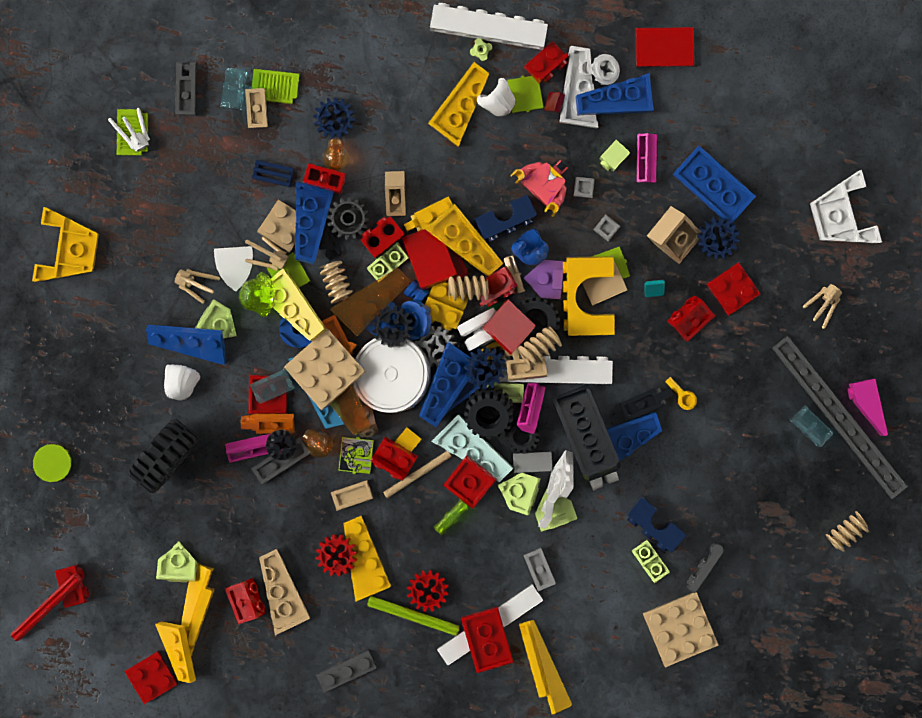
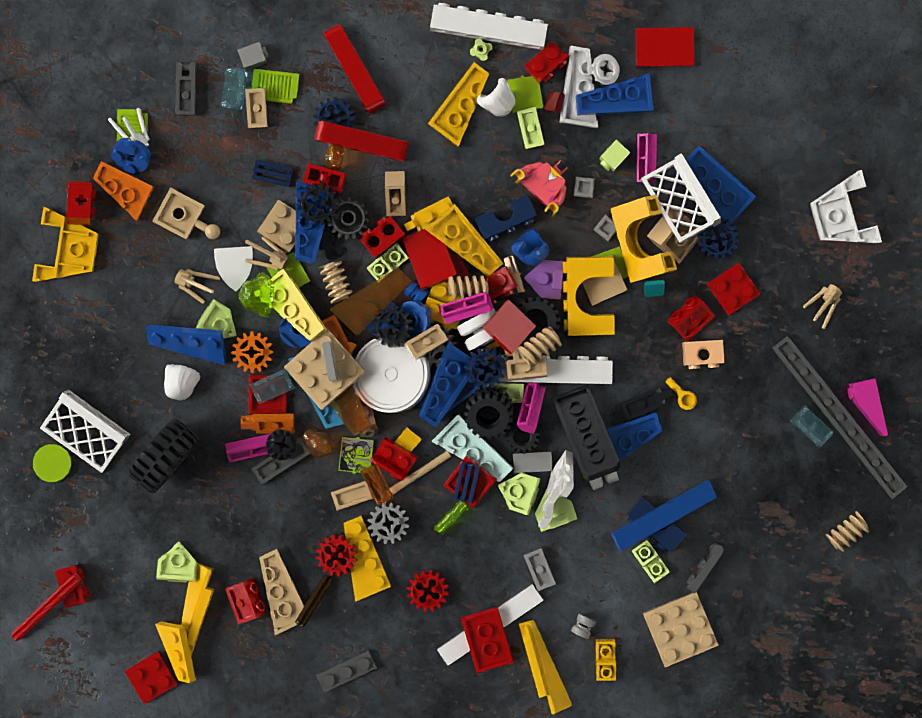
(78, 193): none -> red brick
(89, 415): none -> white fence
(124, 188): none -> orange wing
(131, 164): none -> blue plate
(185, 225): none -> tan plate
(252, 343): none -> orange gear
(253, 56): none -> light grey brick
(313, 601): none -> dark brown axle
(320, 215): none -> black gear
(330, 361): none -> light grey tile
(354, 68): none -> red beam
(361, 141): none -> red beam
(376, 484): none -> clear orange tile
(379, 525): none -> light grey gear
(413, 615): lime axle -> none
(426, 342): none -> tan plate
(463, 497): none -> dark blue tile
(466, 307): none -> dark pink piece
(530, 128): none -> yellowish green plate
(582, 630): none -> light grey wheel
(605, 660): none -> yellow slope
(627, 221): none -> yellow arch
(663, 515): none -> blue tile
(691, 351): none -> light nougat brick
(697, 195): none -> white fence

